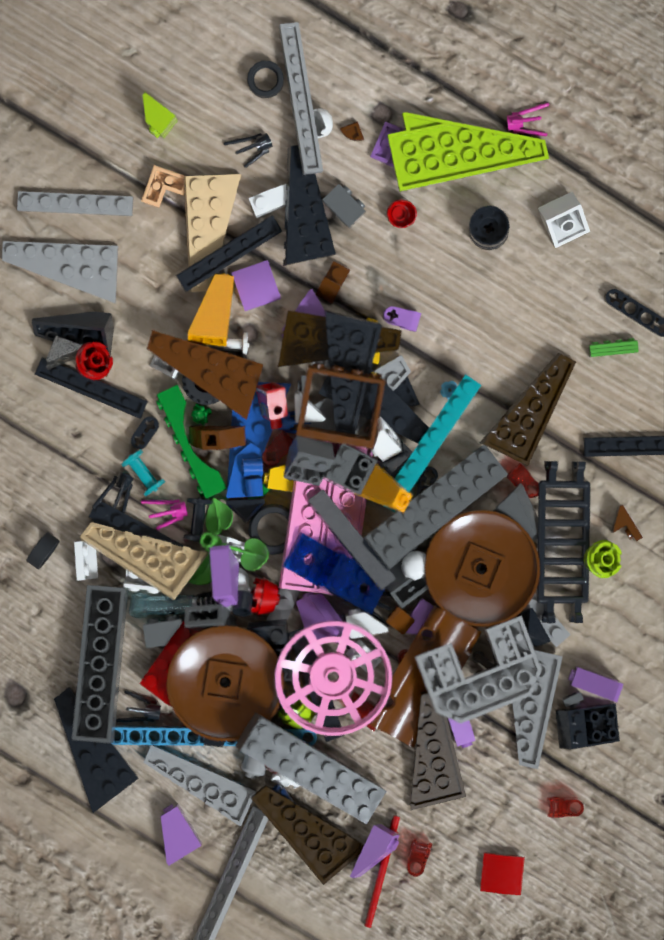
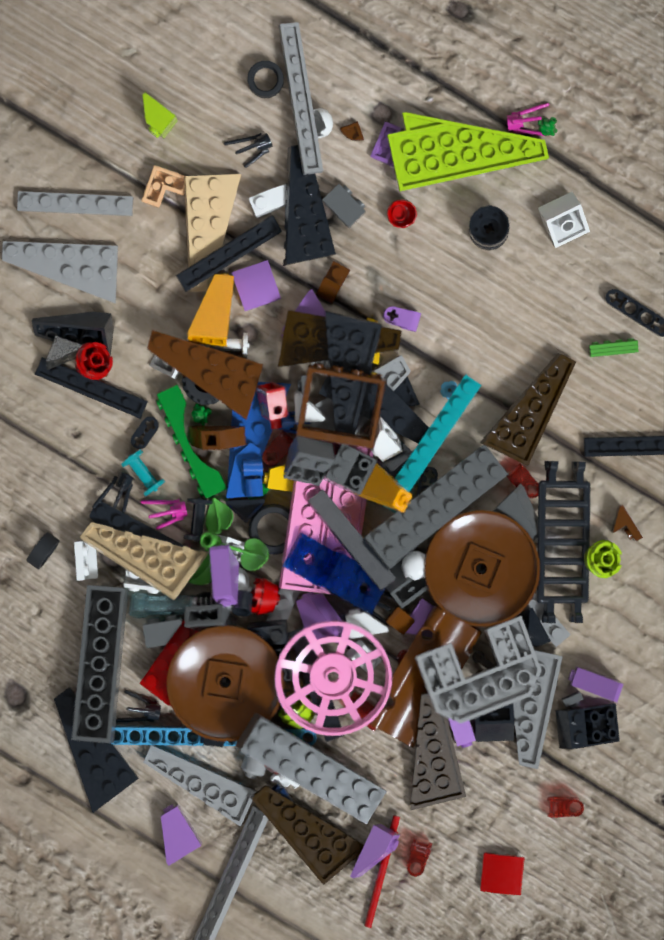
(495, 725): none -> black slope
(547, 126): none -> green plant

